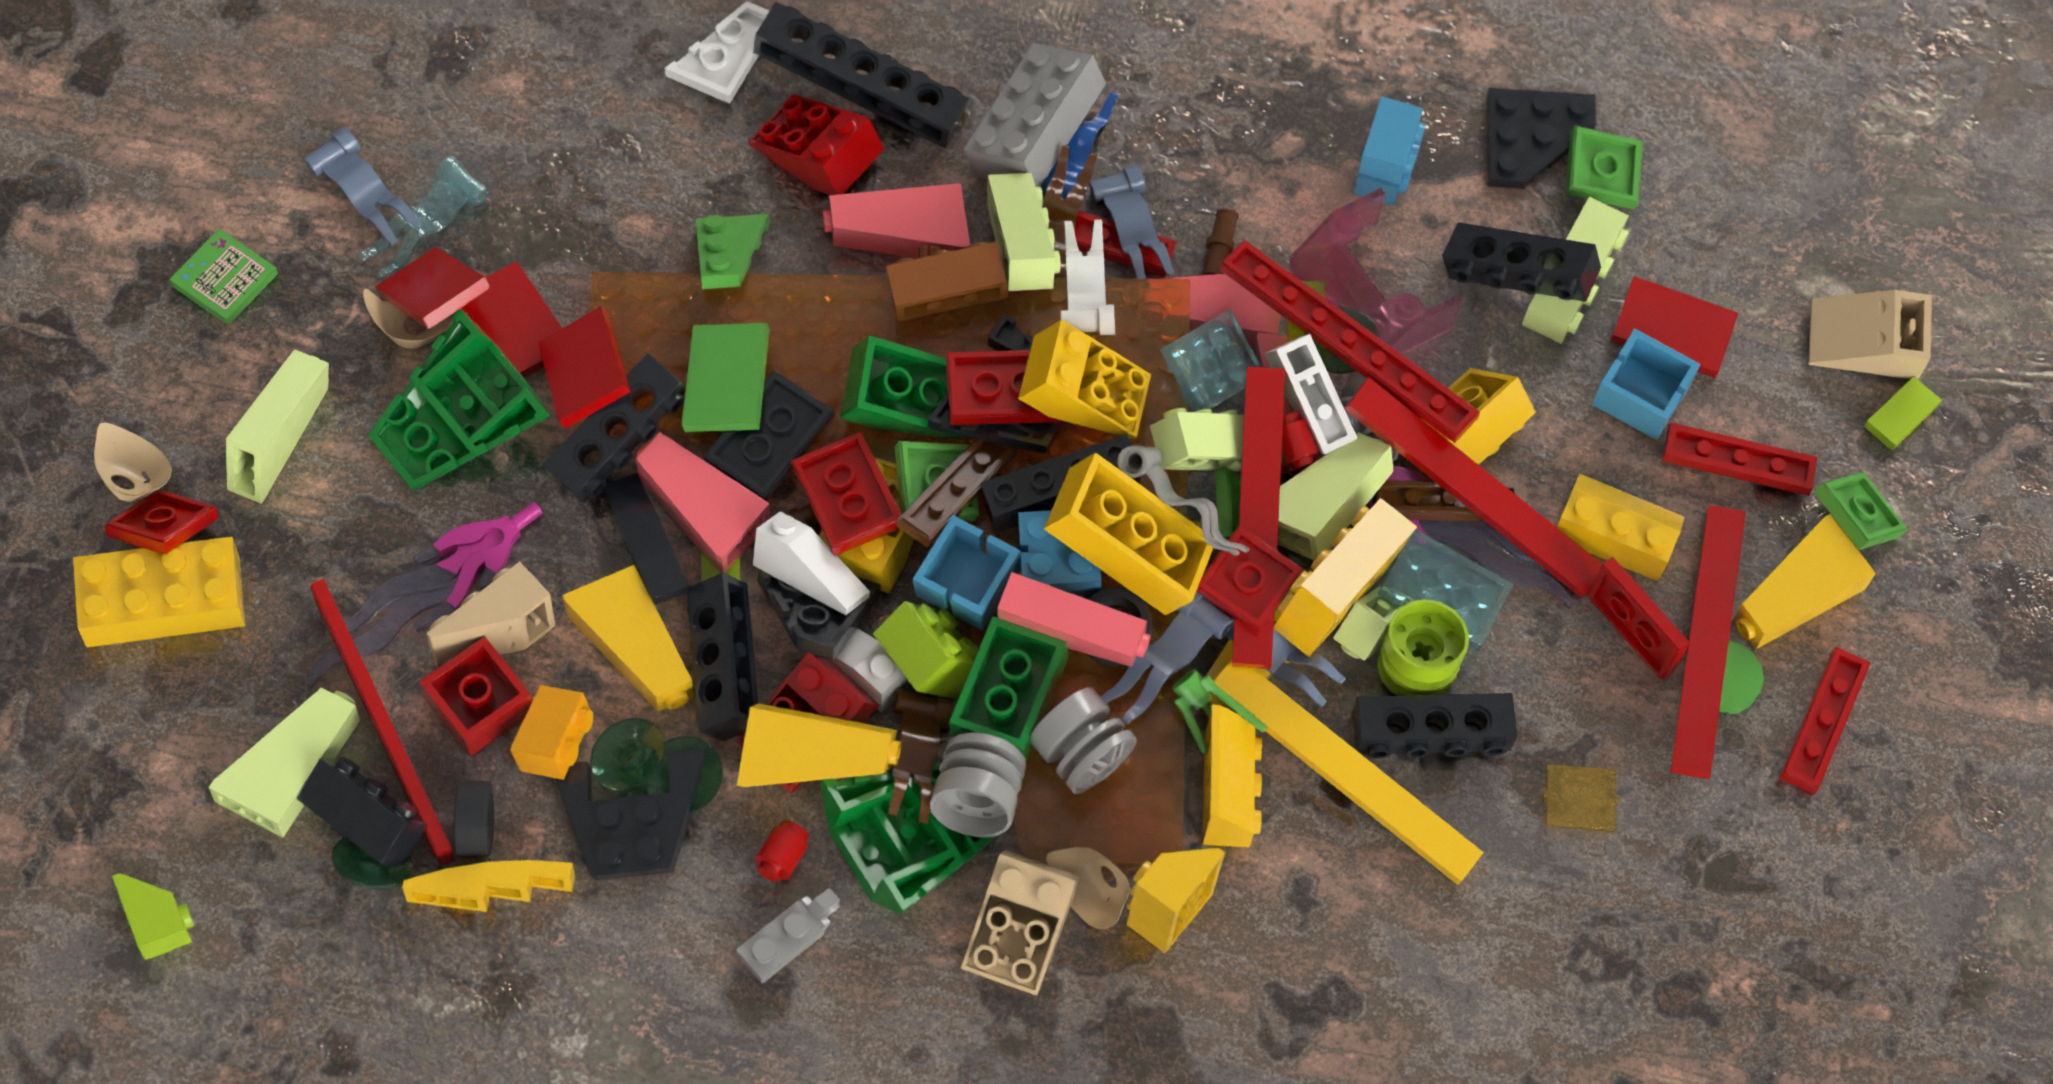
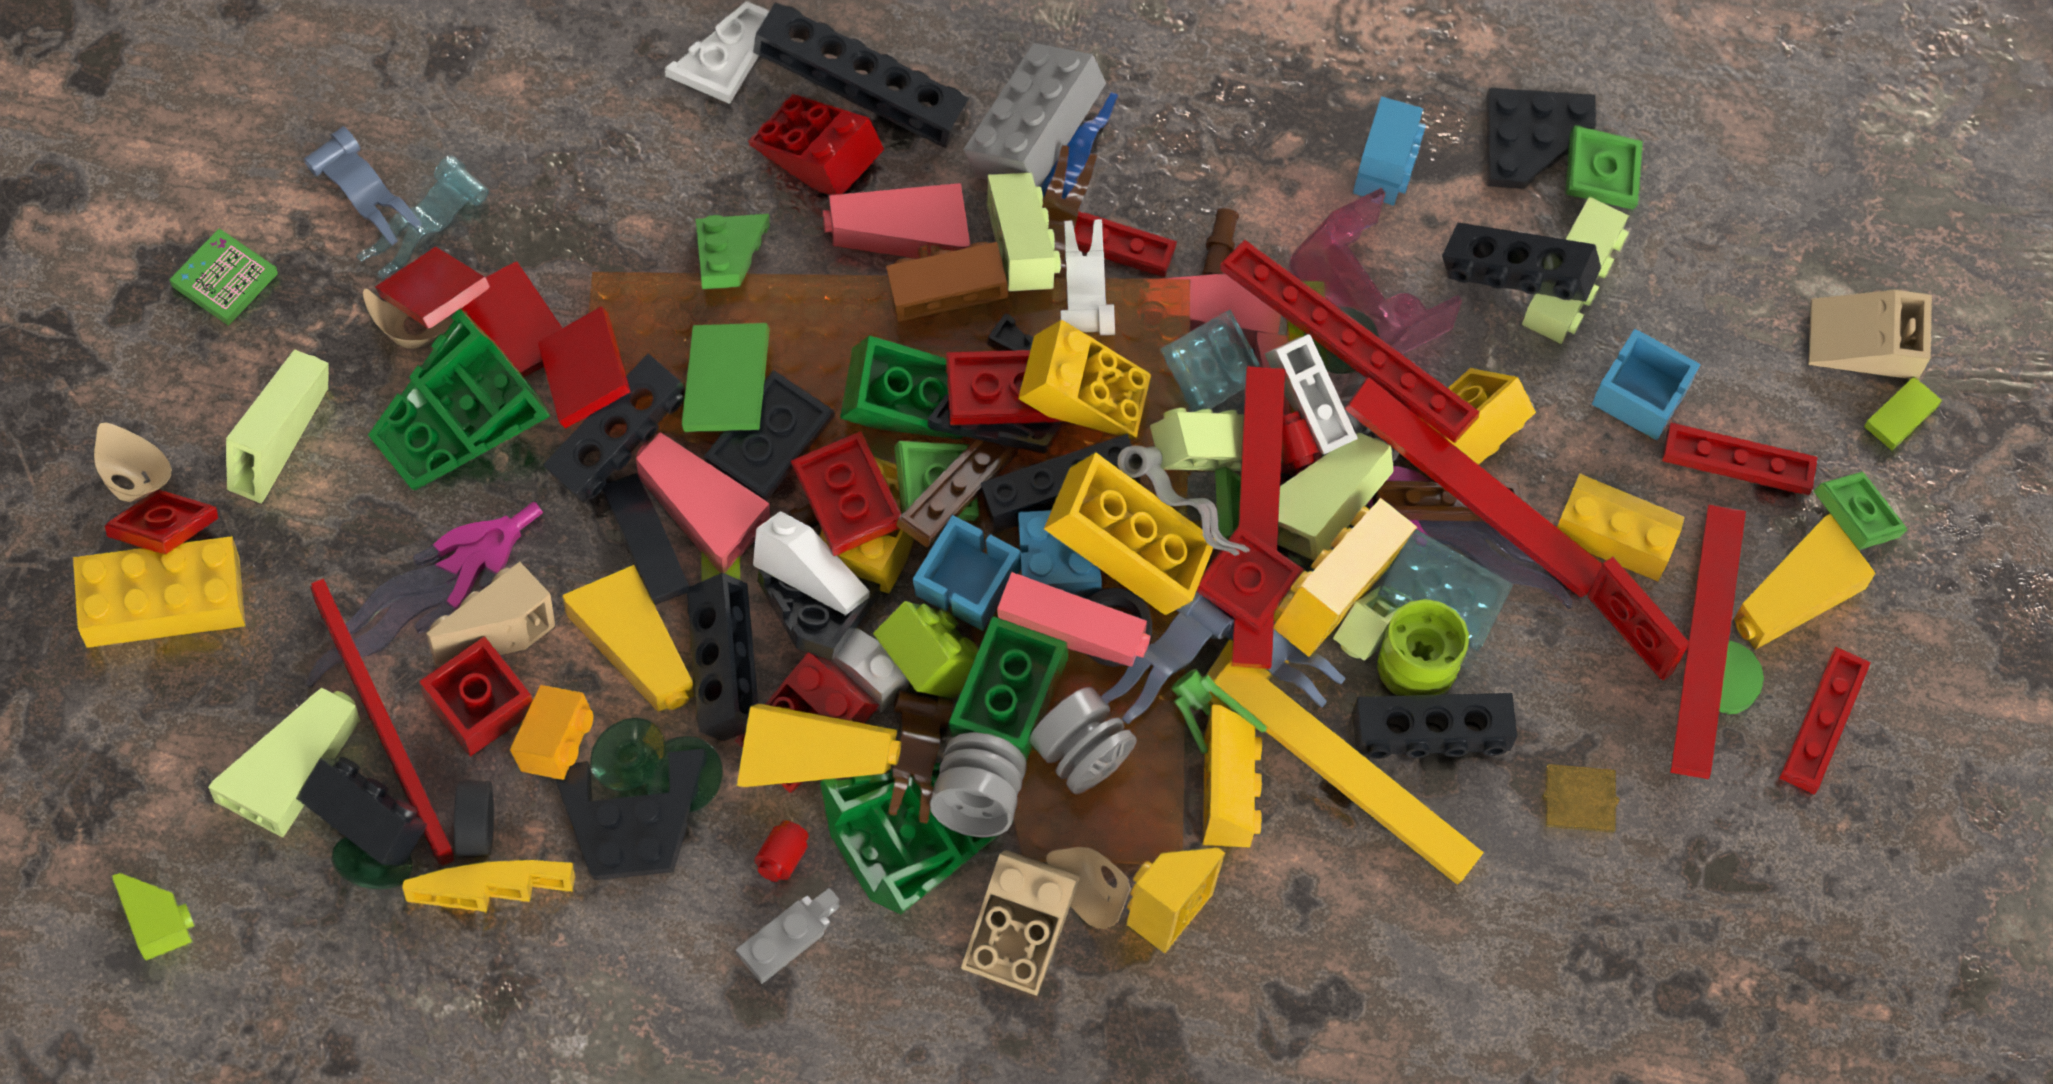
(1131, 216): sand blue flag -> none
(1678, 321): red tile -> none

